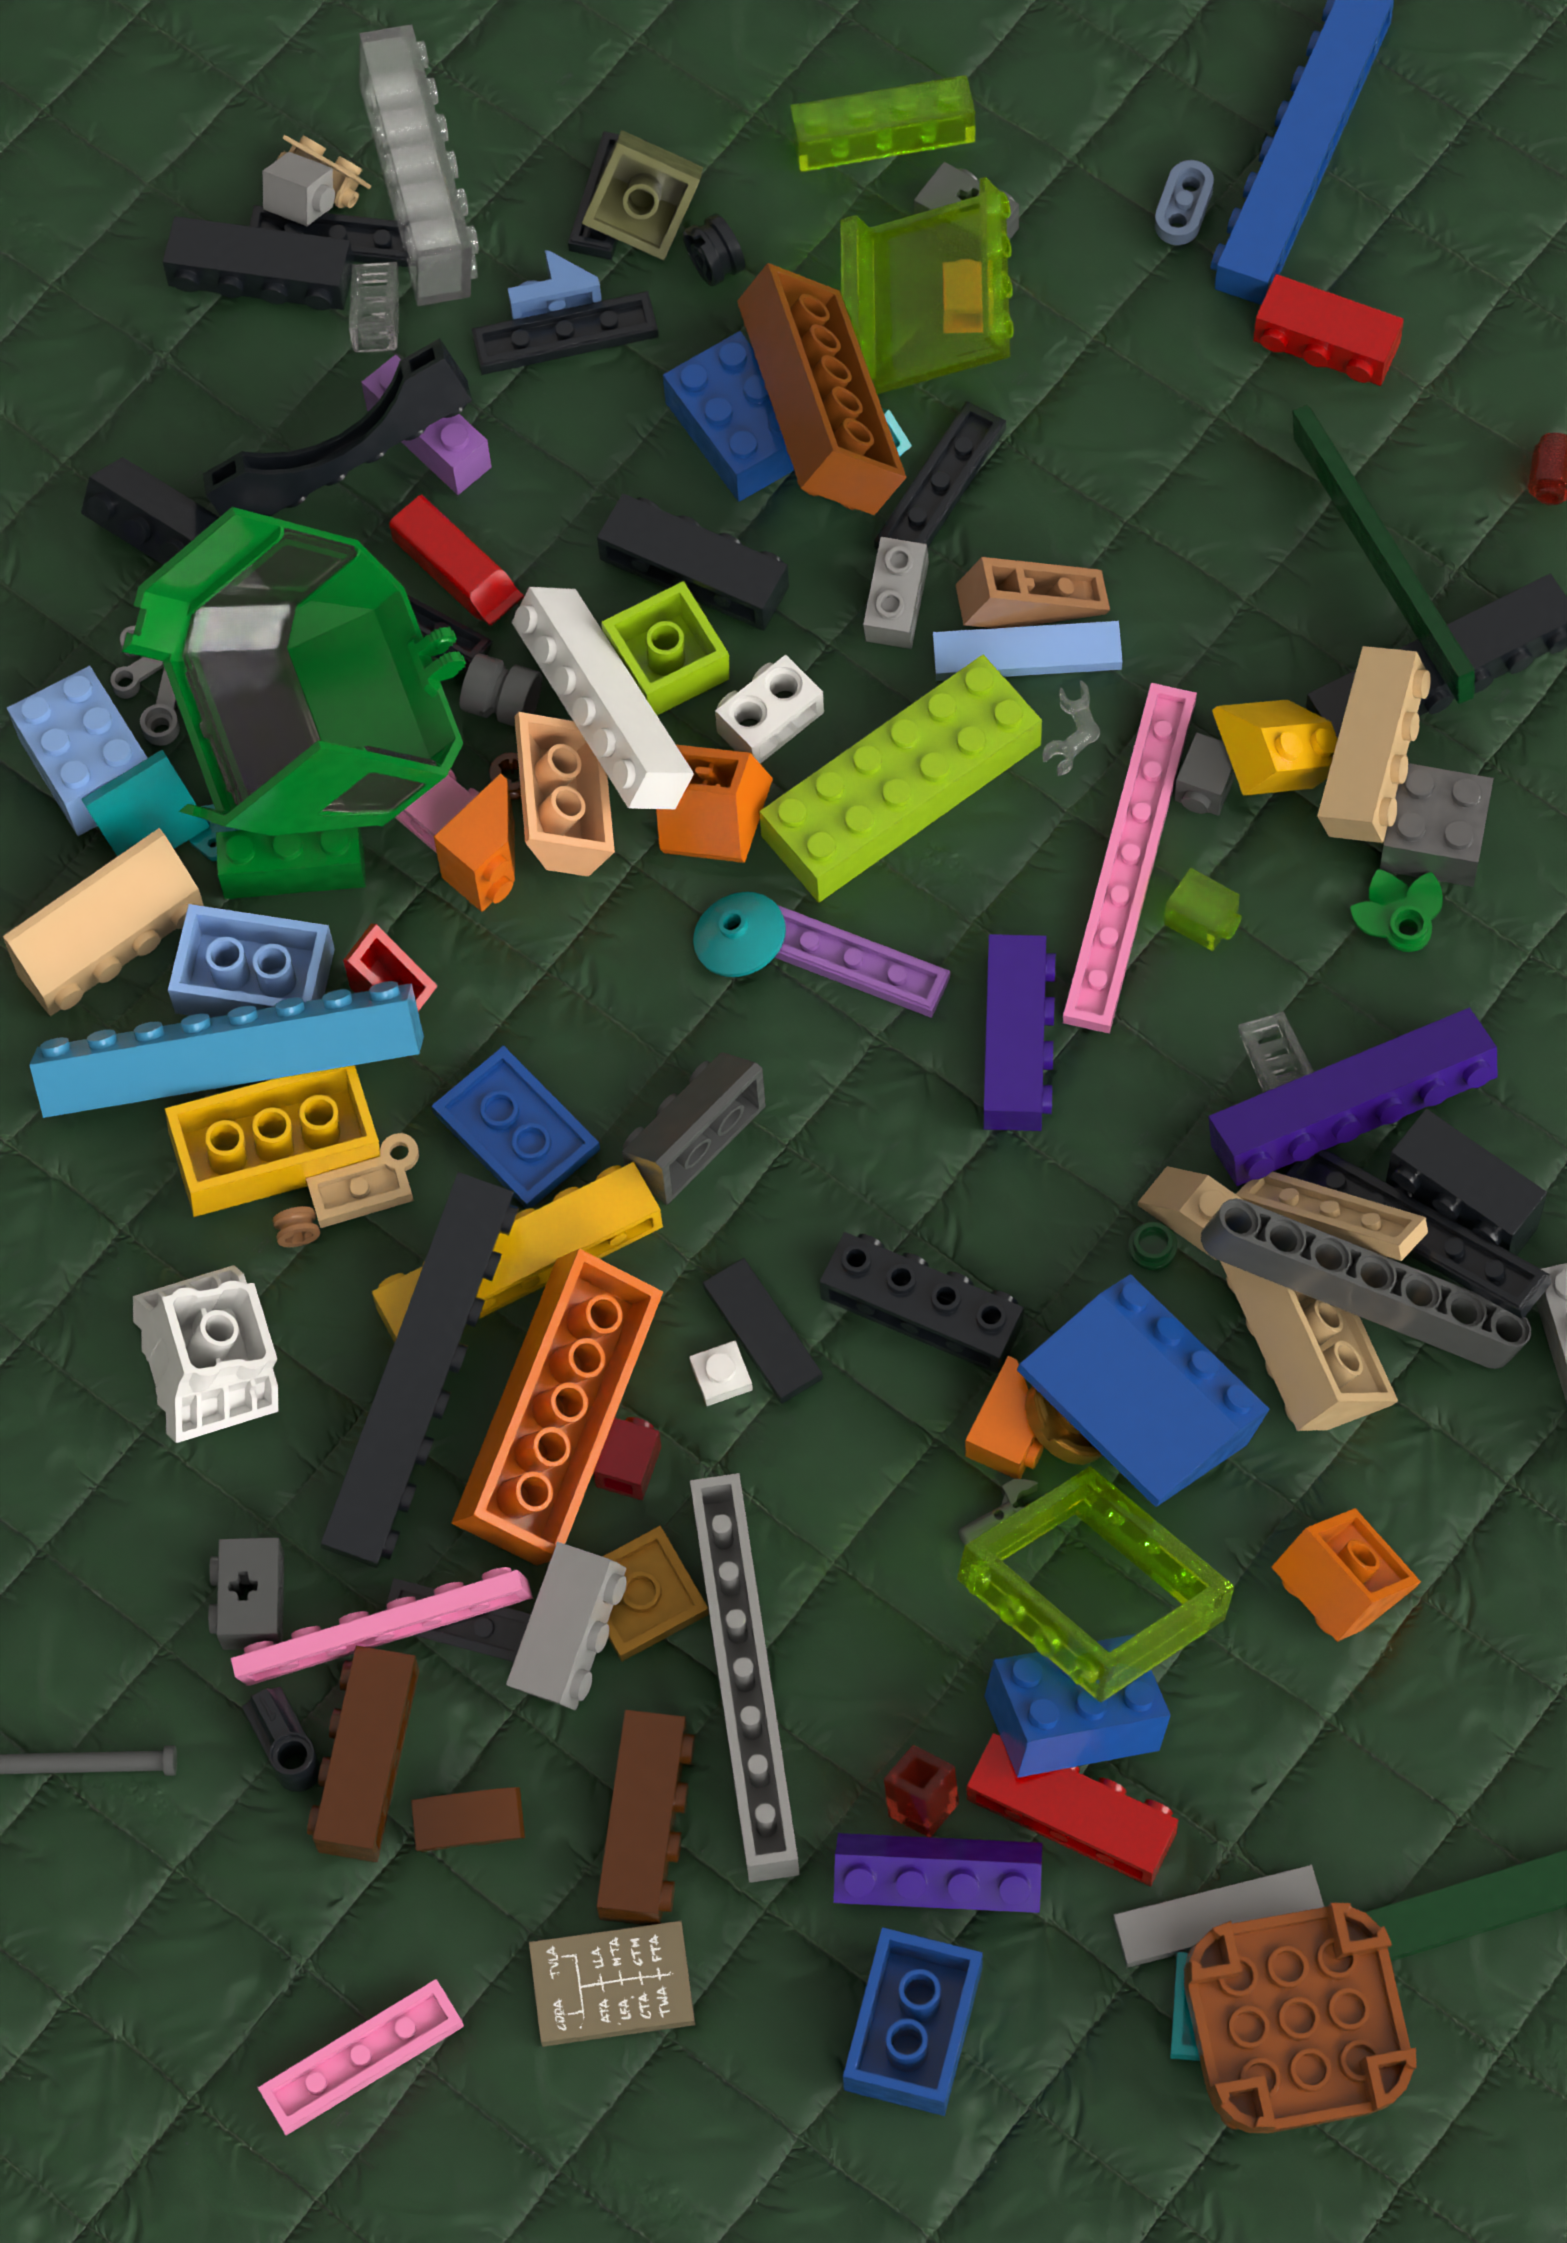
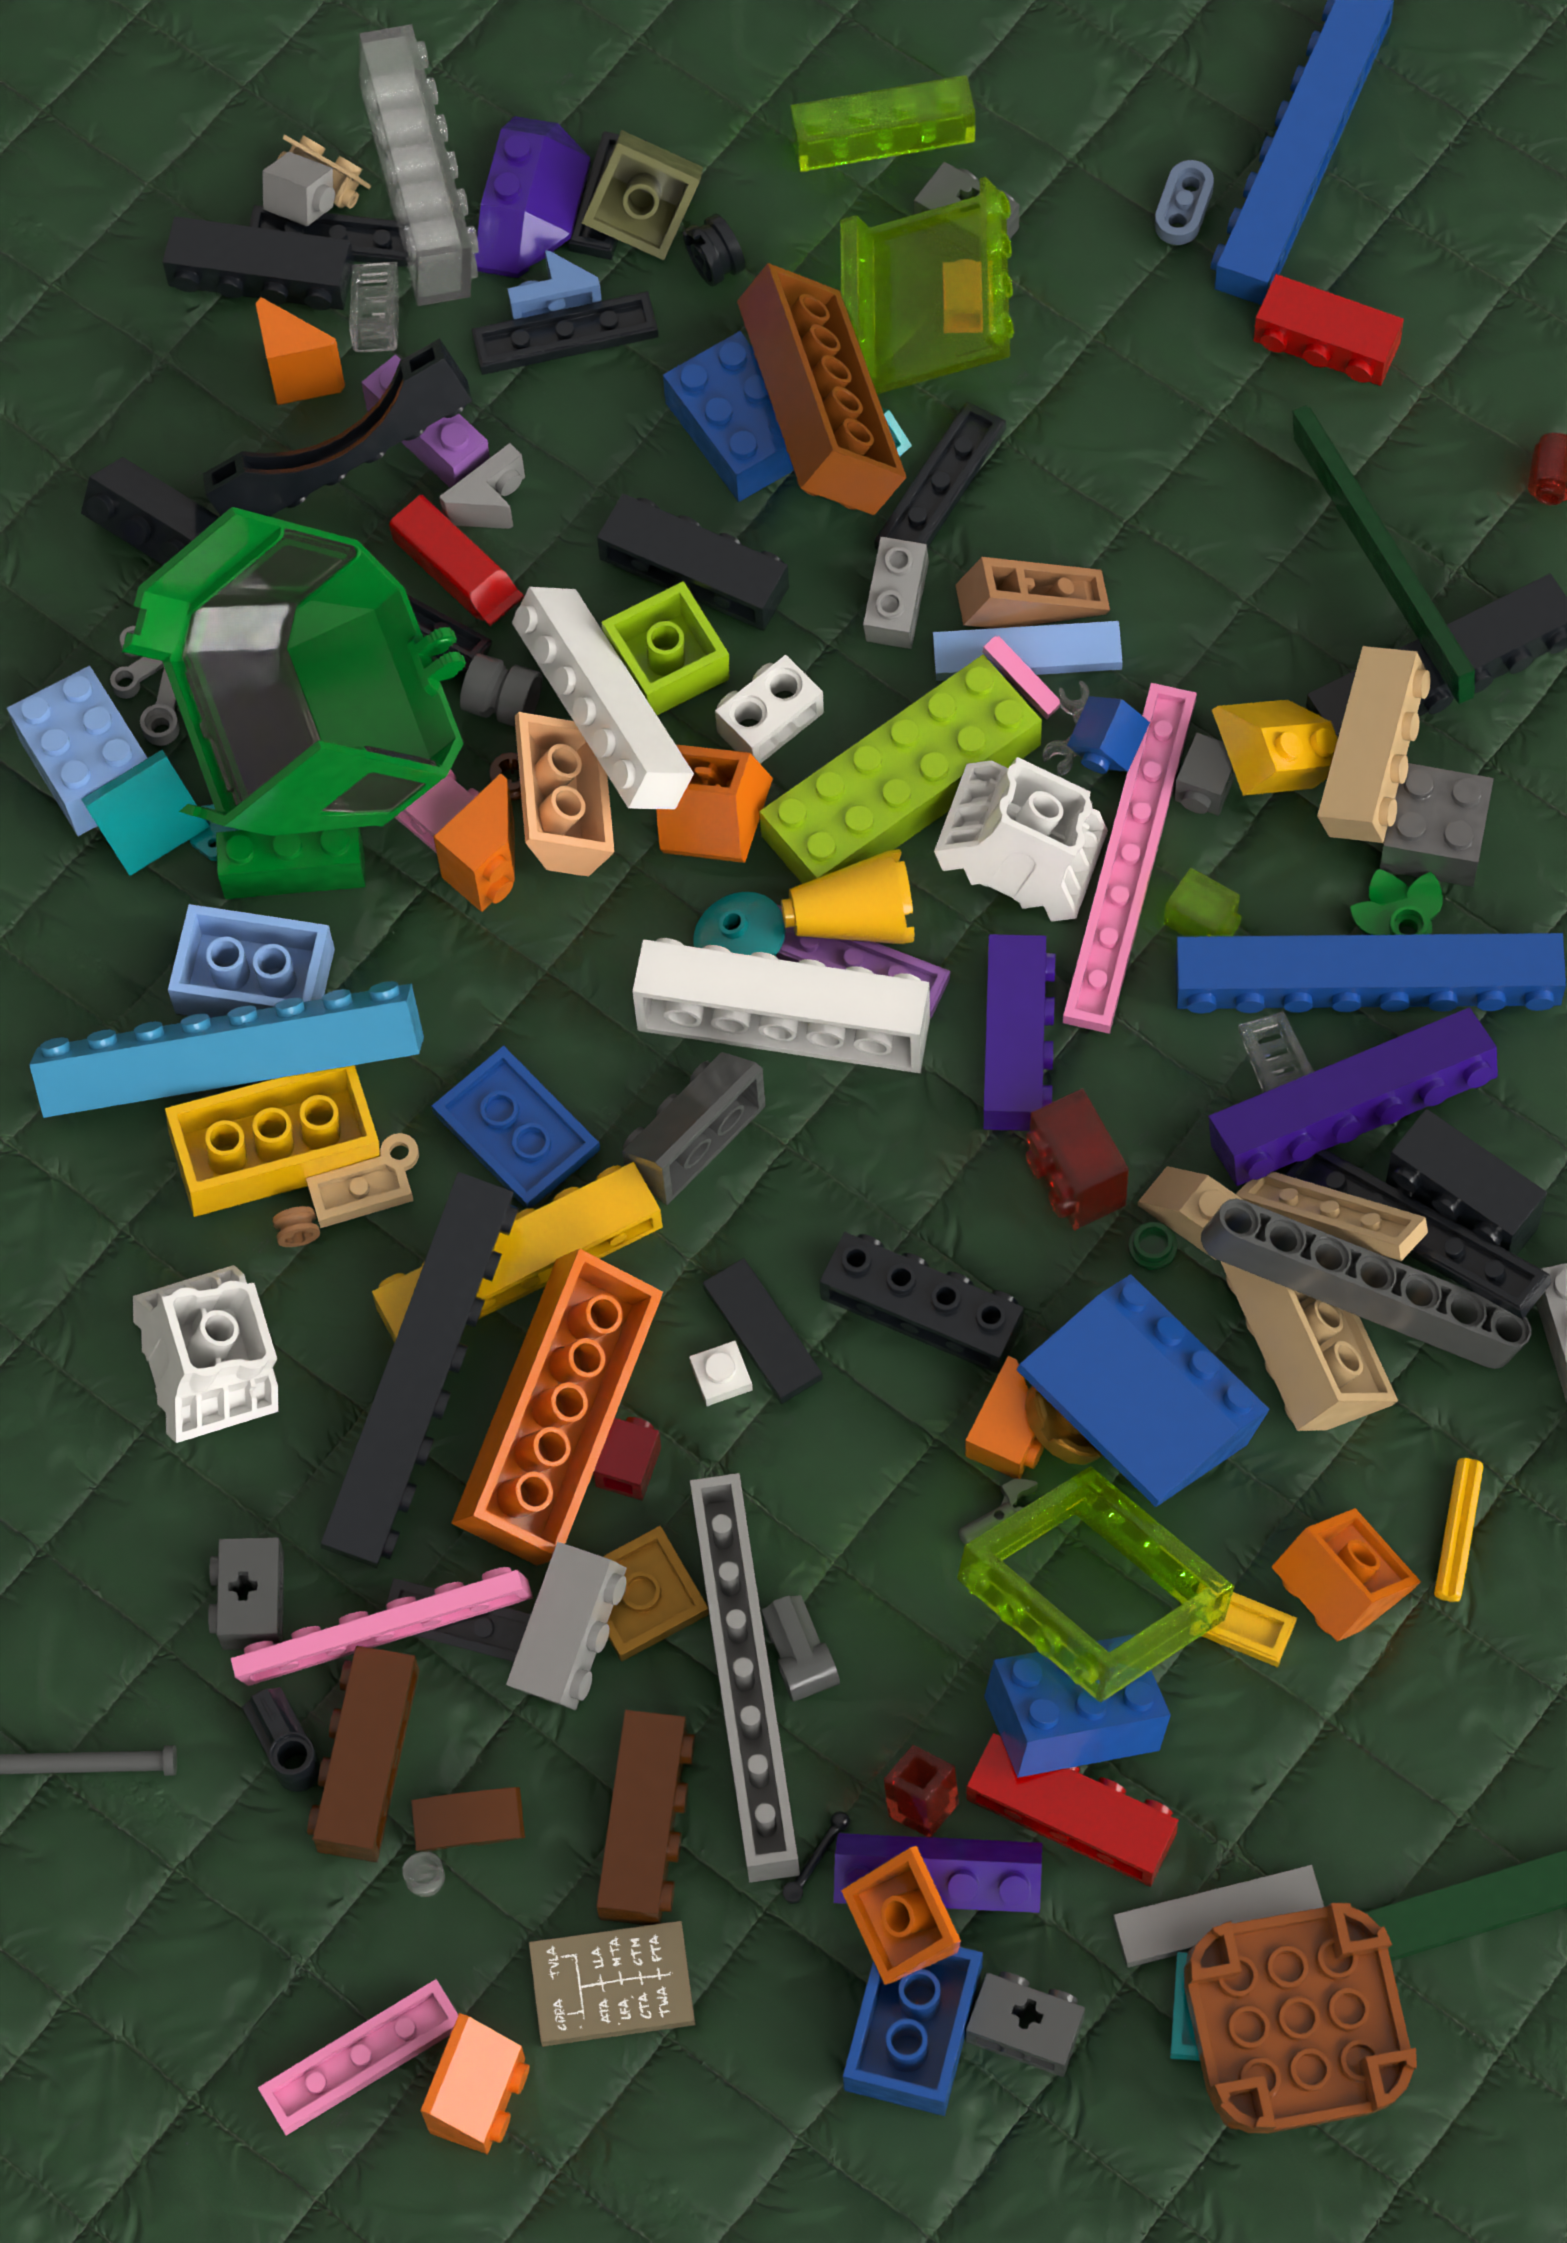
(102, 923): tan slope -> none
(299, 356): none -> orange slope
(379, 960): red slope -> none
(422, 1868): none -> clear hinge
(474, 2086): none -> slope
(478, 498): none -> light grey slope
(529, 196): none -> dark purple wedge
(782, 1005): none -> white brick
(793, 1891): none -> black hinge
(803, 1659): none -> dark grey piece
(854, 903): none -> yellow cone
(902, 1917): none -> orange slope
(1021, 676): none -> bright pink tile
(1023, 835): none -> white slope
(1046, 2042): none -> dark grey brick
(1077, 1160): none -> clear red brick
(1108, 734): none -> blue brick
(1254, 1630): none -> yellow tile
(1370, 972): none -> blue brick
(1458, 1530): none -> yellow axle

